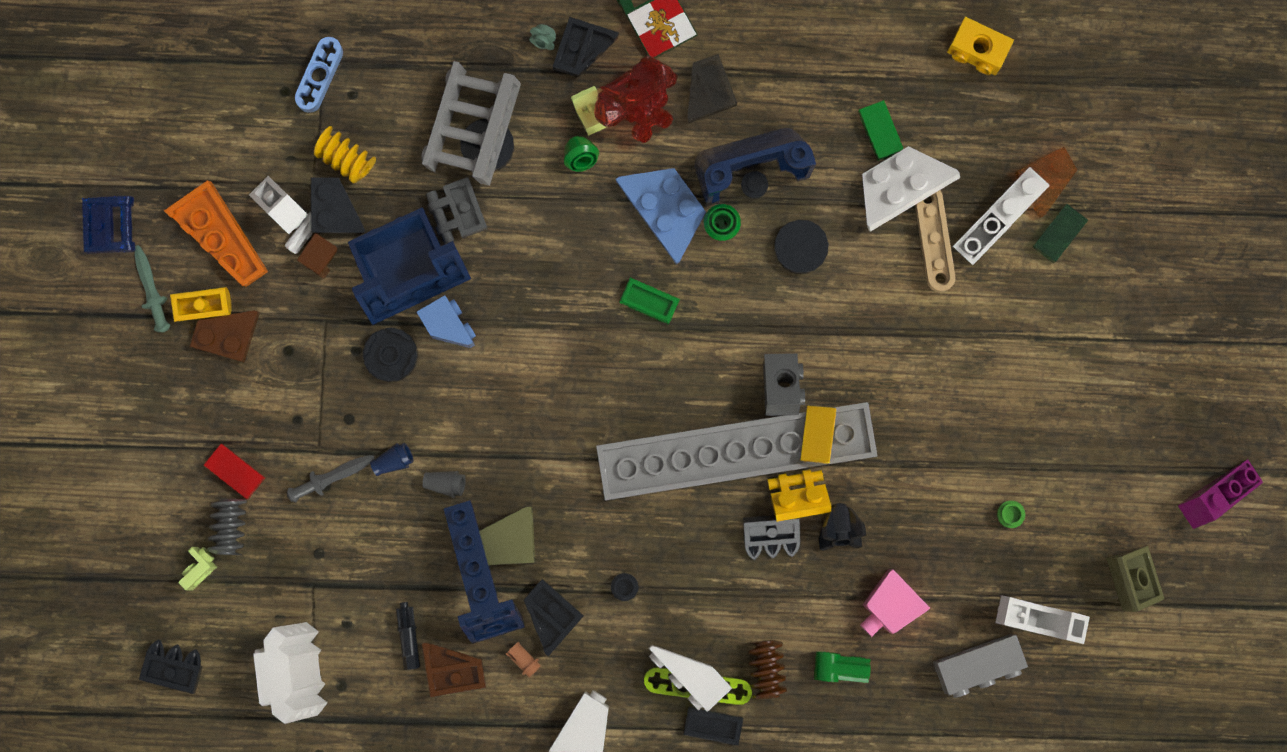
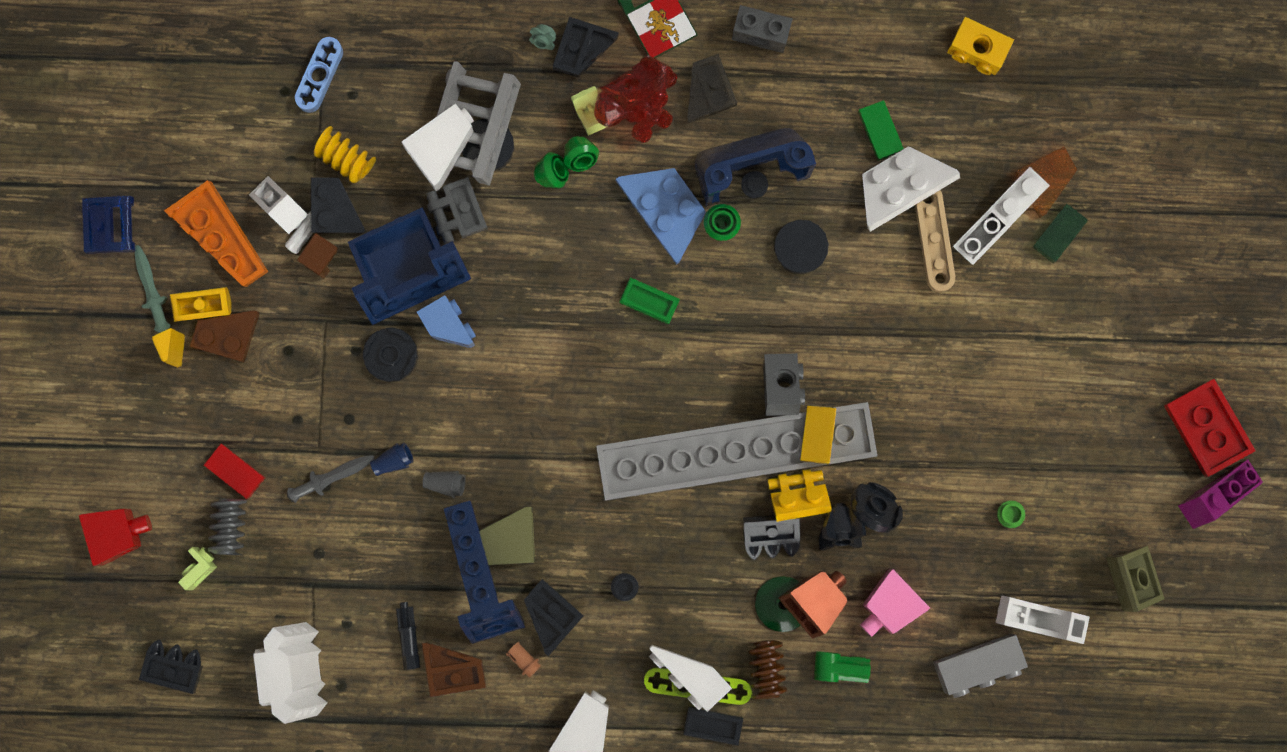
(112, 534): none -> red torso
(170, 346): none -> yellow slope
(439, 144): none -> white slope
(551, 171): none -> green cone
(761, 29): none -> dark grey brick
(768, 608): none -> dark green dish
(816, 602): none -> torso
(876, 507): none -> black tile
(1209, 428): none -> red plate

